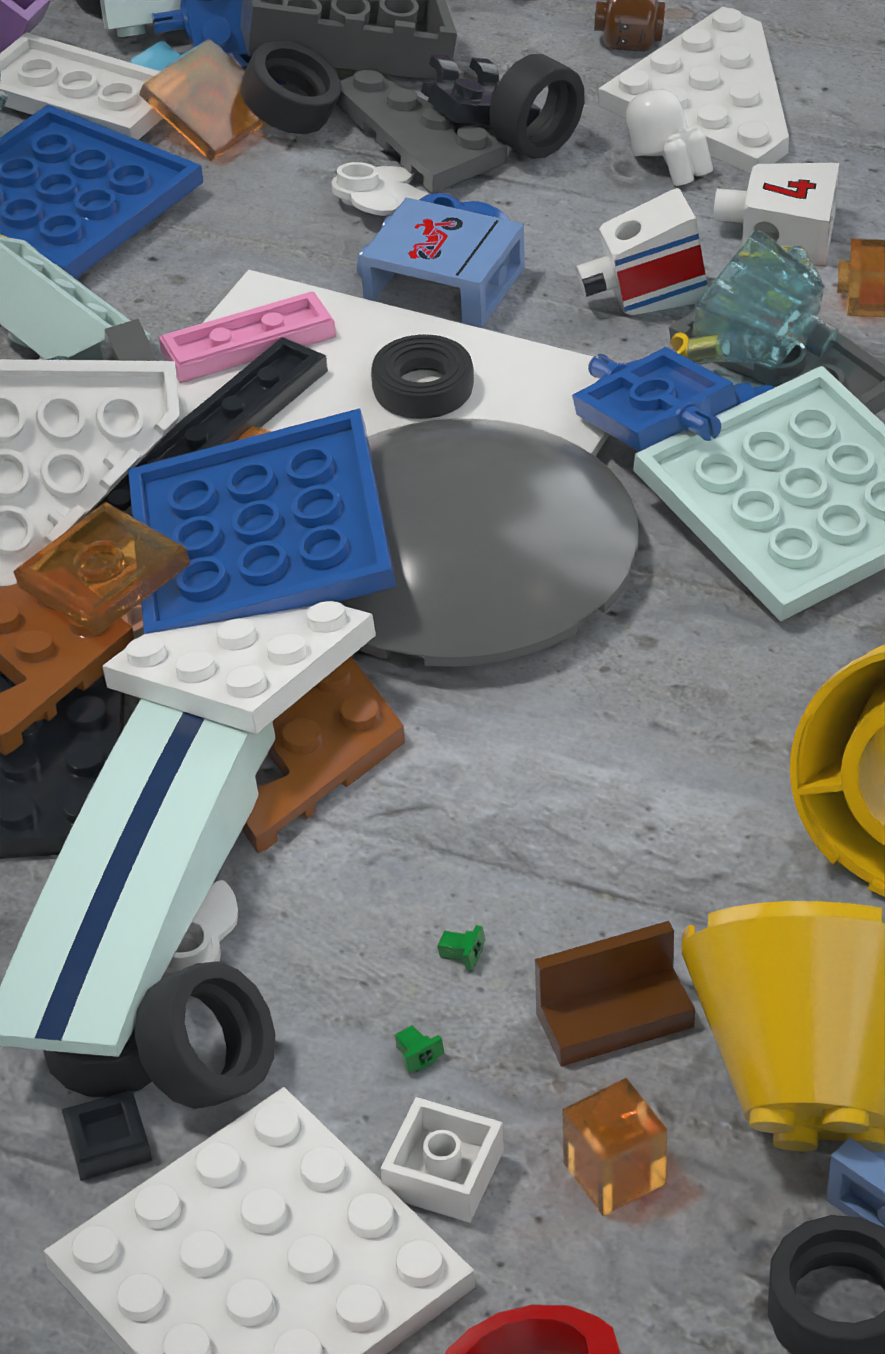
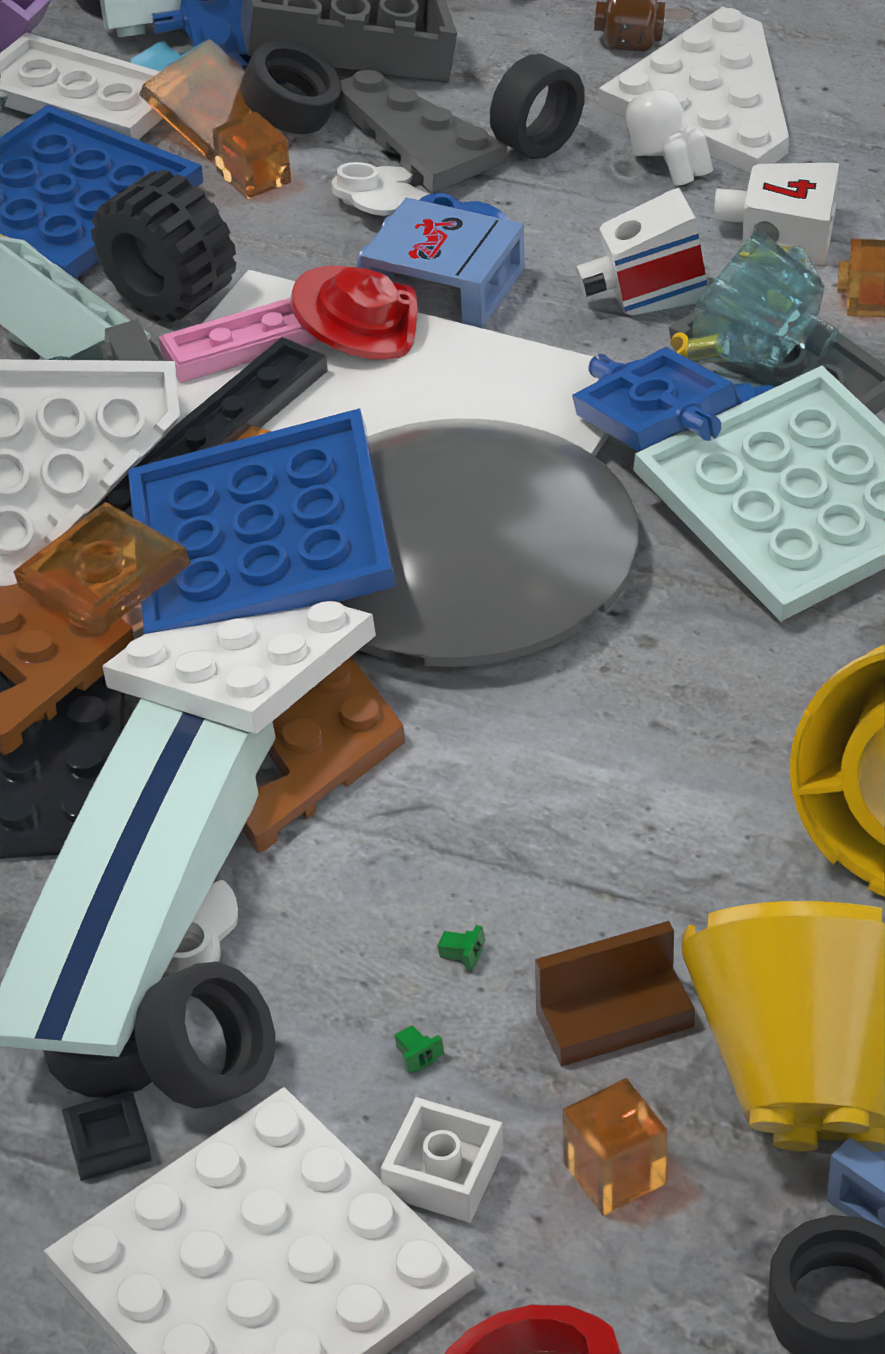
(163, 245): none -> black tyre
(251, 155): none -> clear orange brick
(356, 311): none -> red hat
(422, 398): black tyre -> none
(462, 98): black plate -> none

